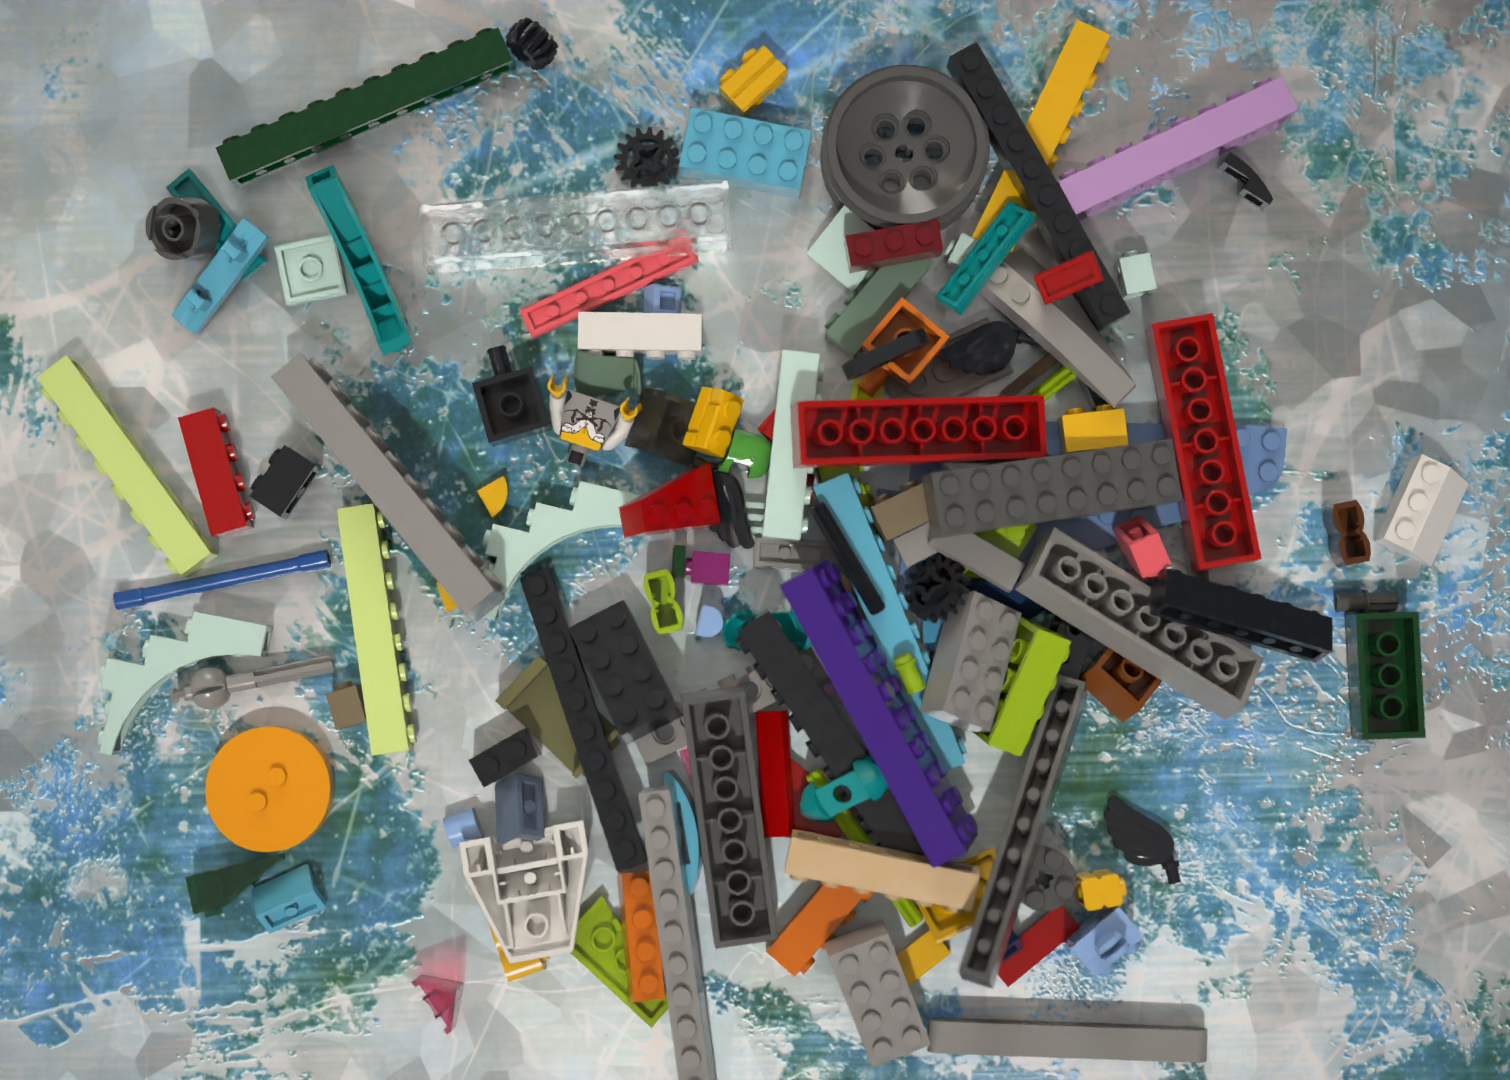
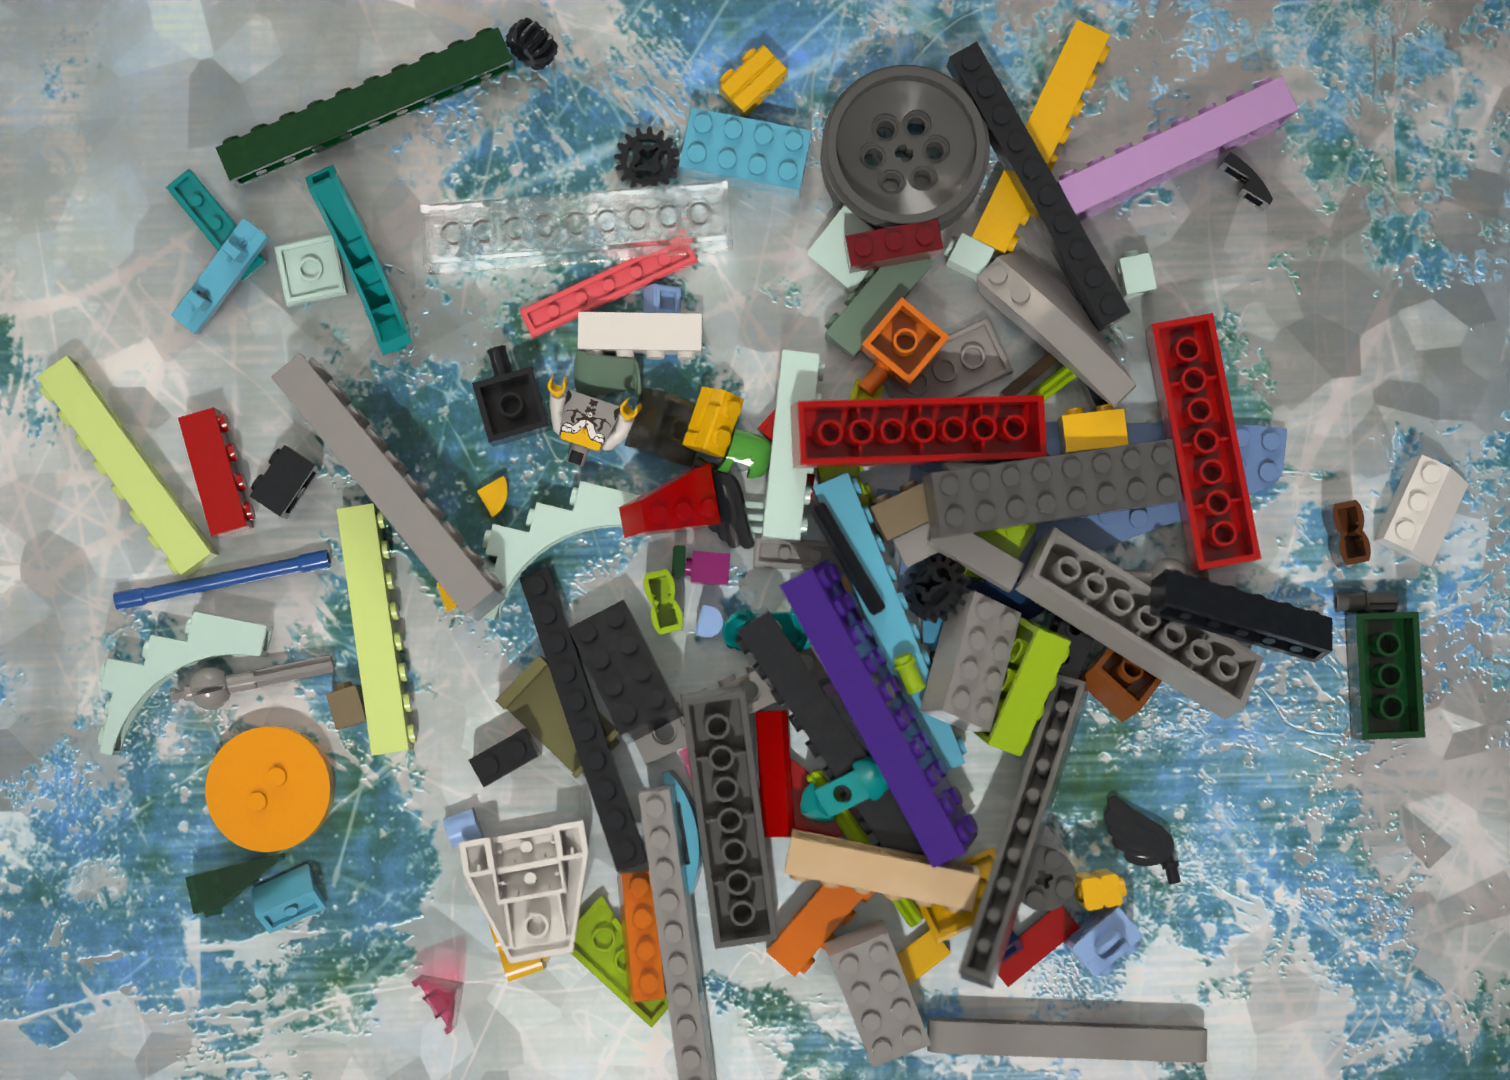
(183, 227): dark grey brick -> none
(519, 808): sand blue panel -> none
(885, 354): black beam -> none
(985, 257): teal tile -> none
(985, 348): black animal -> none
(1069, 277): red tile -> none
(1141, 547): coral brick -> none

